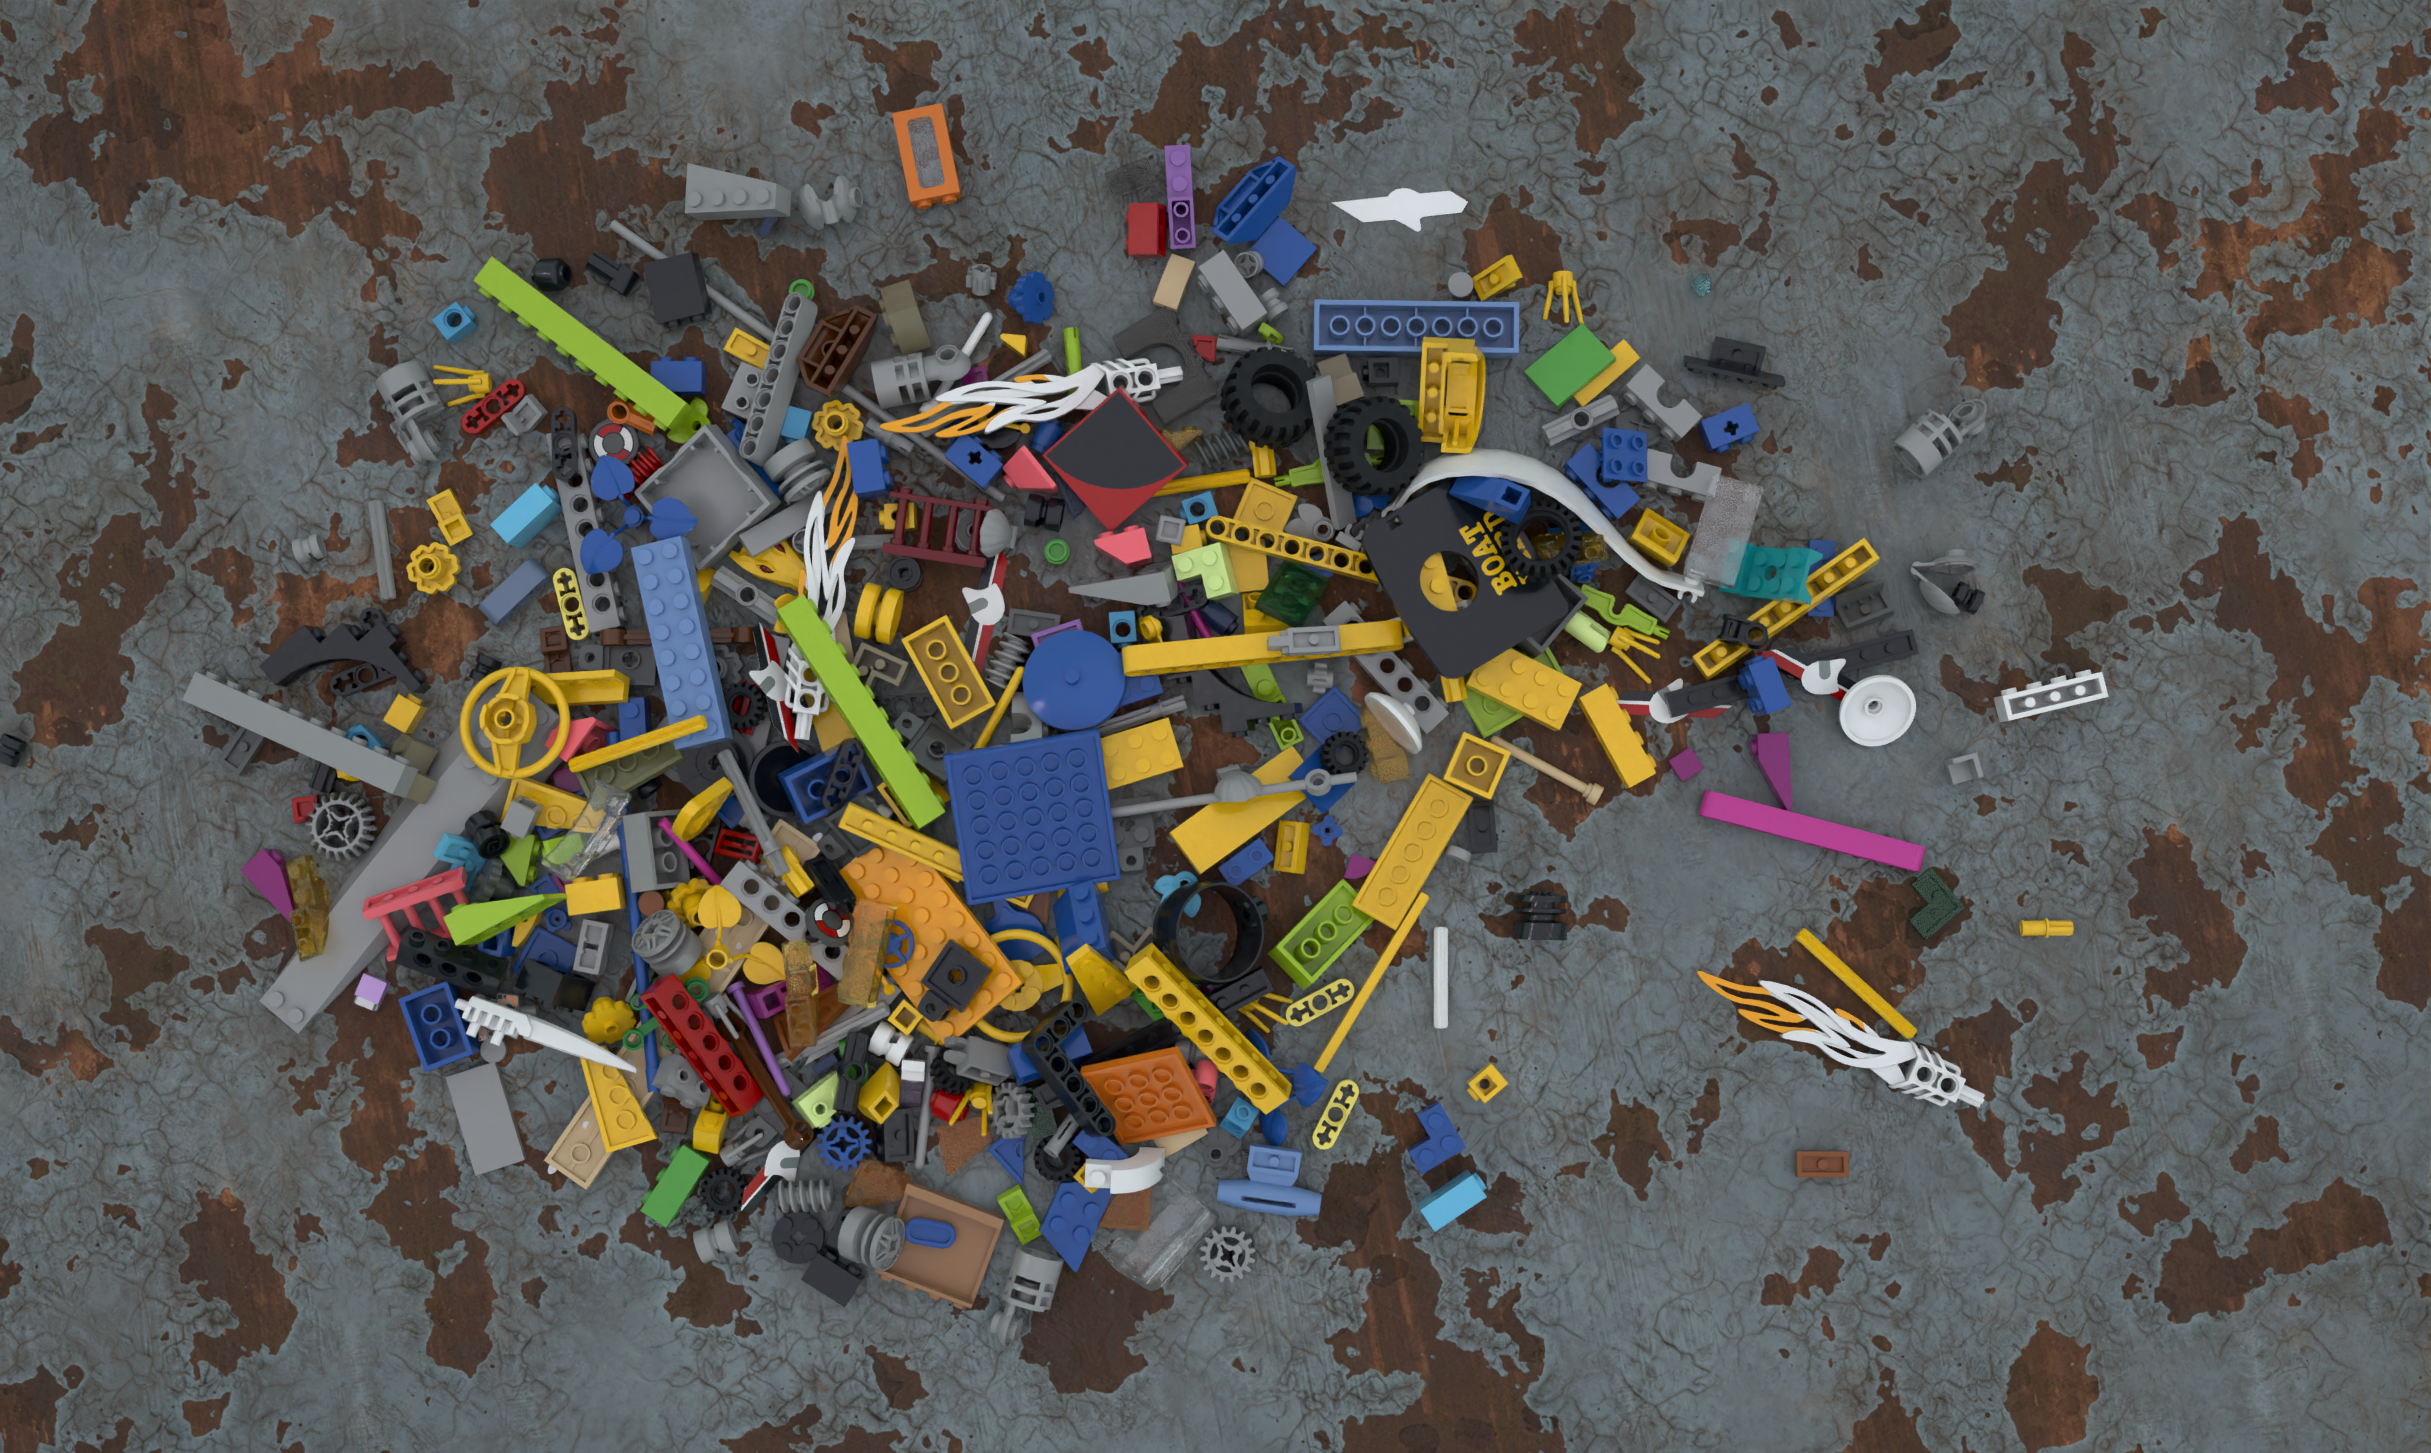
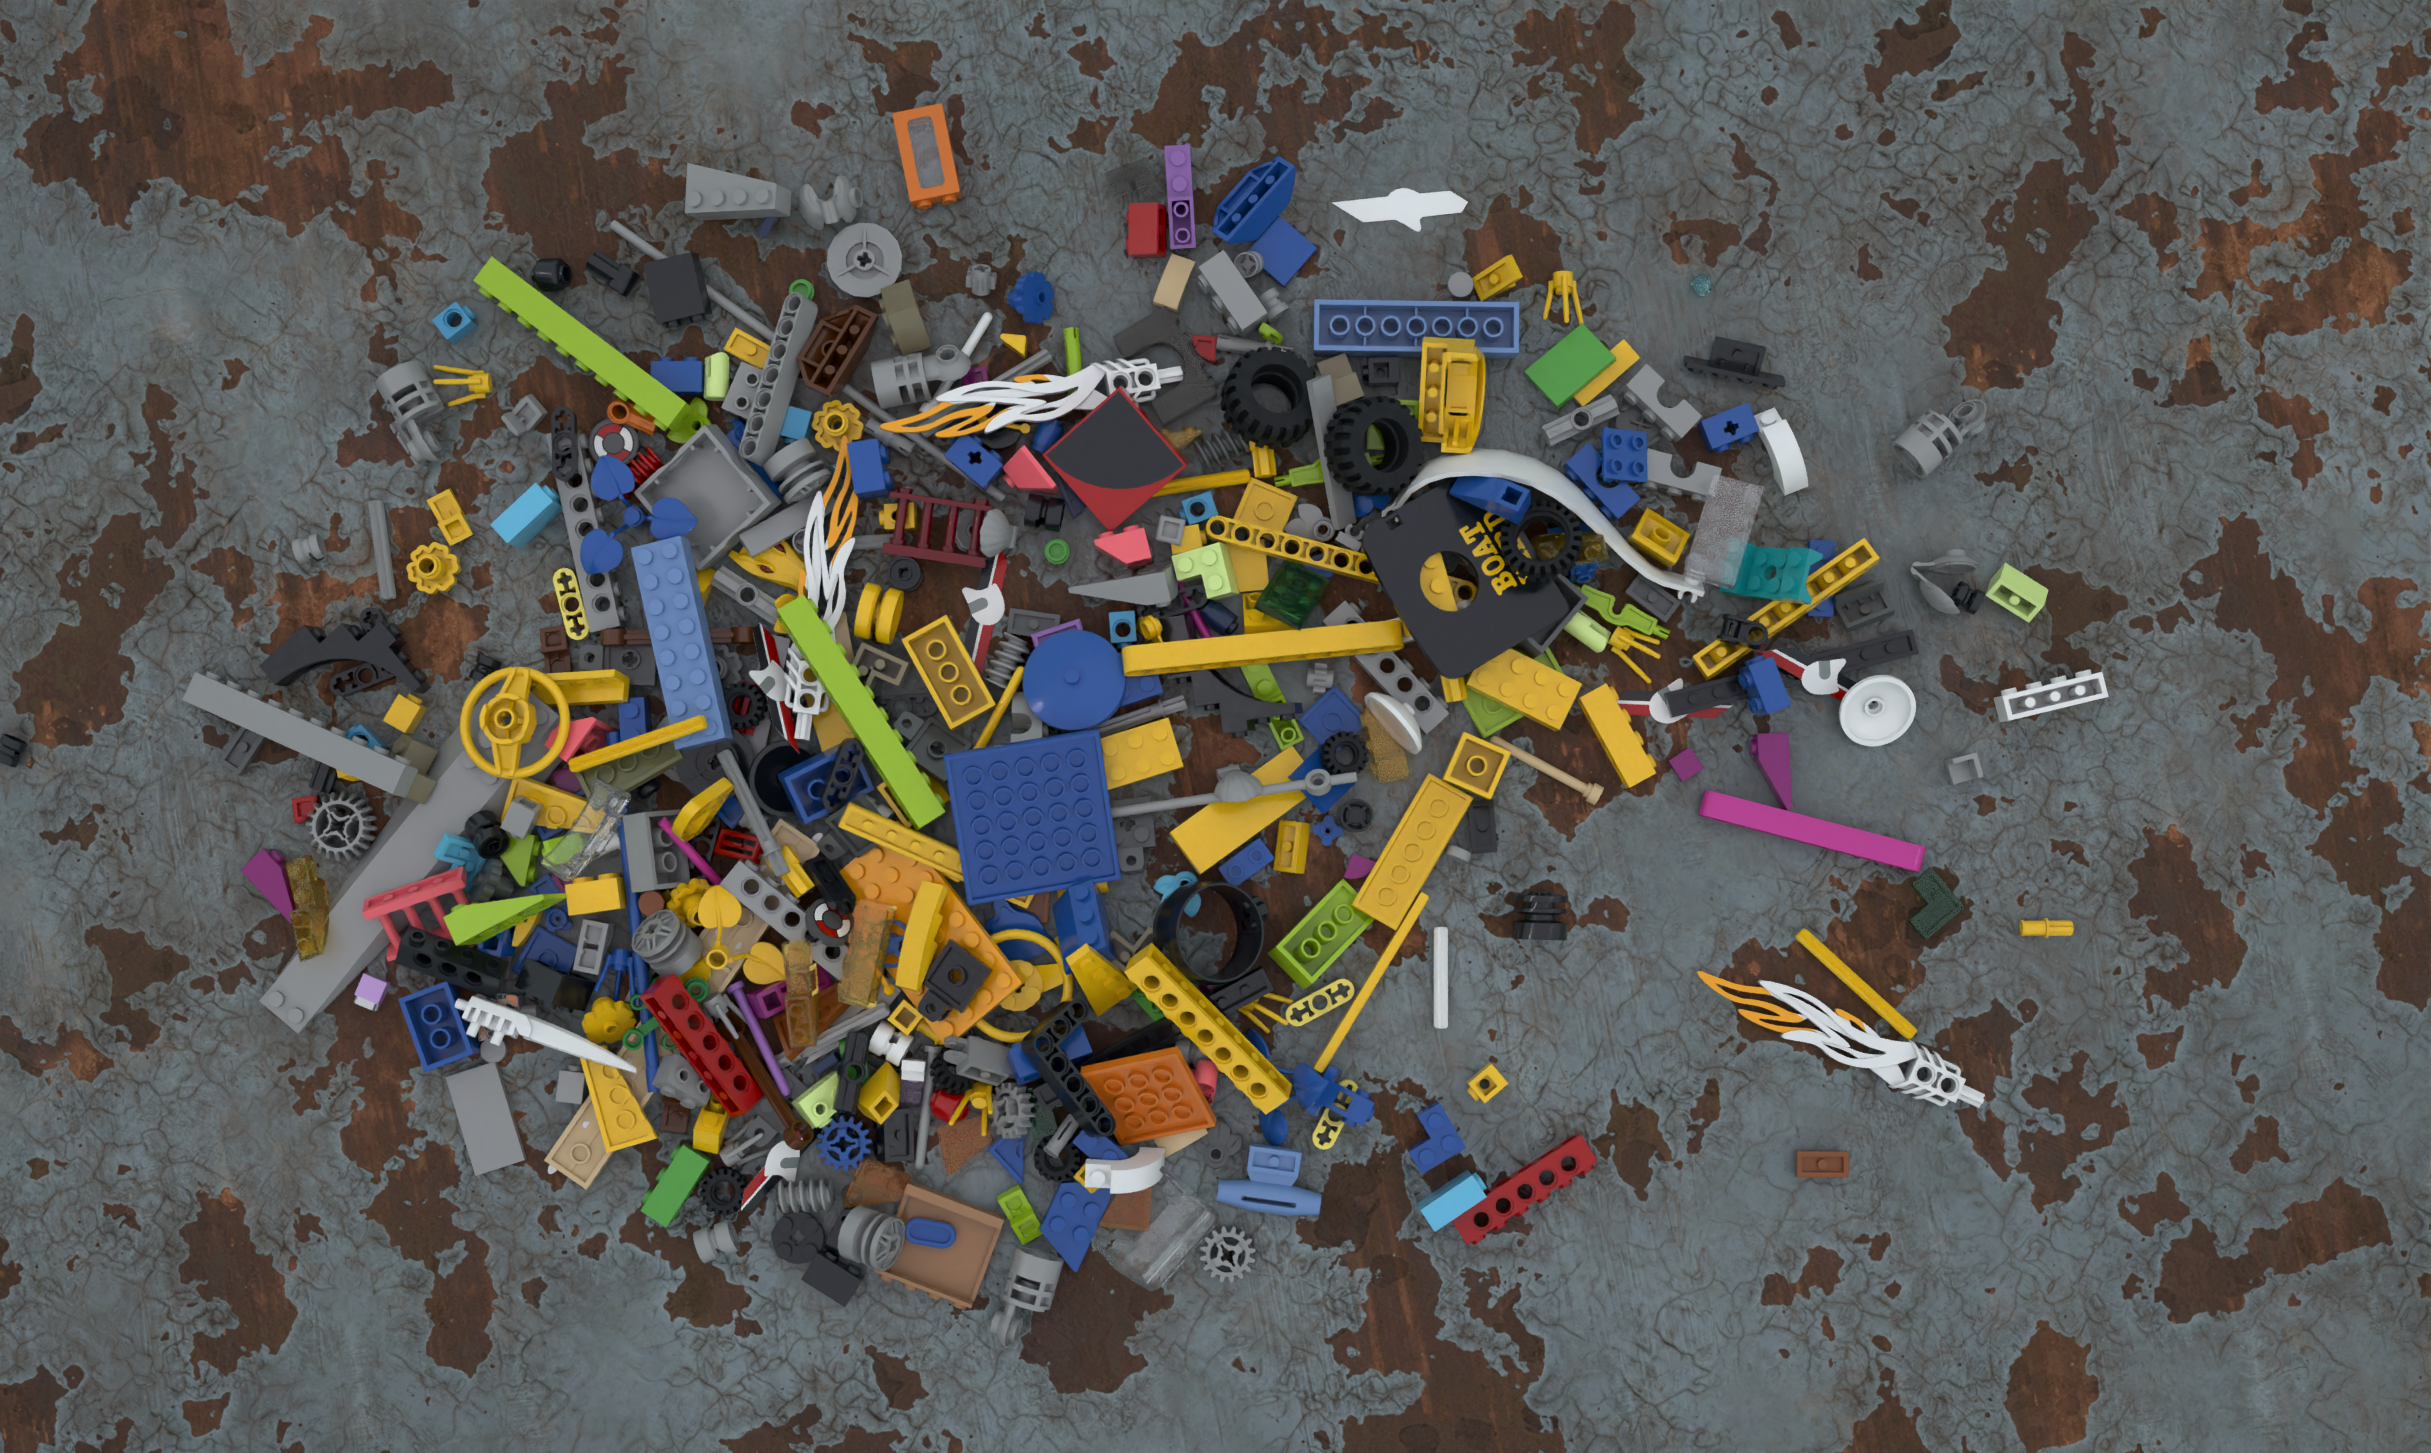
(484, 424): red beam -> none
(514, 592): sand blue beam -> none
(572, 1085): none -> light grey brick
(620, 961): none -> blue plant
(716, 377): none -> yellowish green arm
(856, 243): none -> light grey piece
(919, 936): none -> yellow slope
(1238, 1118): dark azure brick -> none
(1306, 641): light grey hinge -> none
(1355, 815): none -> black wheel
(1360, 1108): none -> blue tile
(1529, 1174): none -> red brick
(1783, 451): none -> white arch
(2017, 592): none -> yellowish green brick

